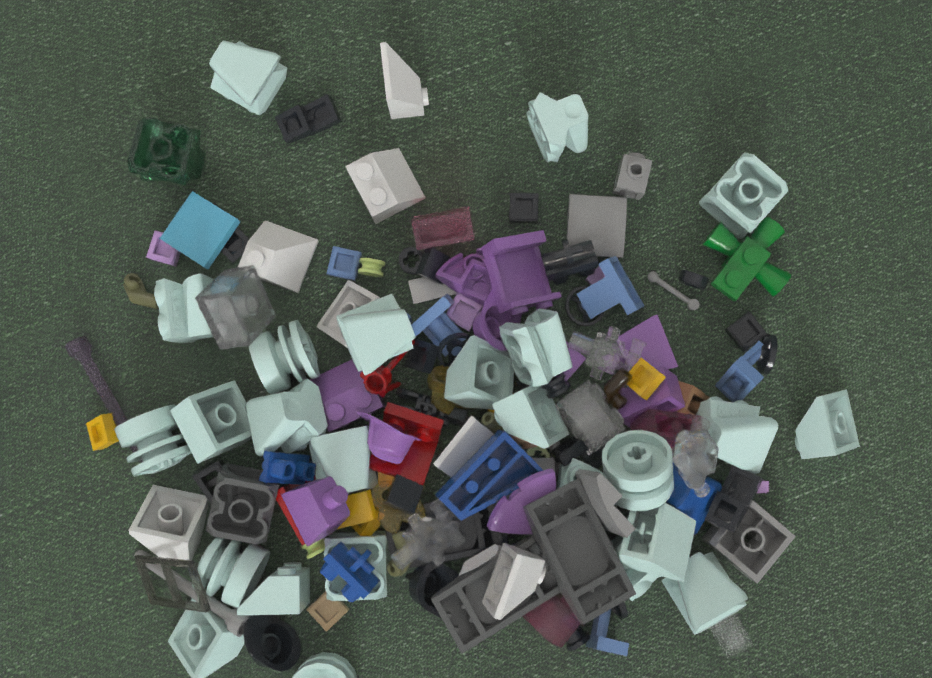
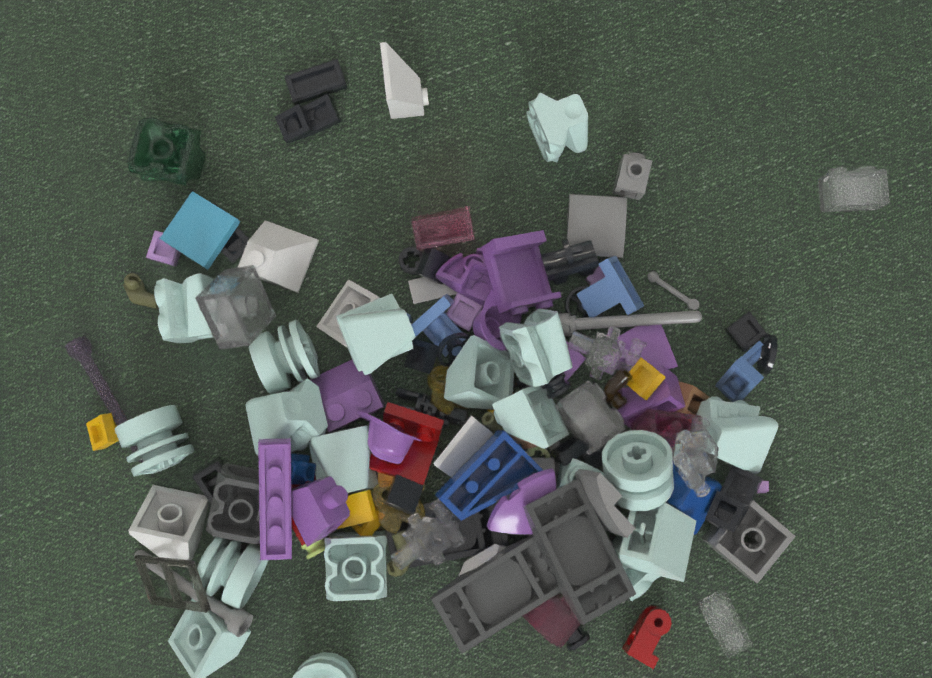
(213, 421): light aqua brick -> none
(247, 75): light aqua piece -> none
(271, 642): black piece -> none
(275, 498): none -> medium lavender tile
(281, 592): light aqua slope -> none
(315, 82): none -> black tile
(327, 611): tan tile -> none
(344, 263): medium blue tile -> none
(352, 568): blue hips -> none
(371, 267): yellowish green bush -> none
(379, 379): red plant -> none
(385, 183): white slope -> none
(427, 581): black piece -> none
(512, 580): white slope -> none
(523, 208): black tile -> none
(571, 323): none -> light grey piece
(599, 632): medium blue piece -> none
(646, 634): none -> red leg
(693, 279): black tile -> none
(706, 593): light aqua piece -> none
(744, 195): light aqua piece -> none
(747, 259): green brick -> none
(827, 427): light aqua slope -> none
(853, 190): none -> clear brick

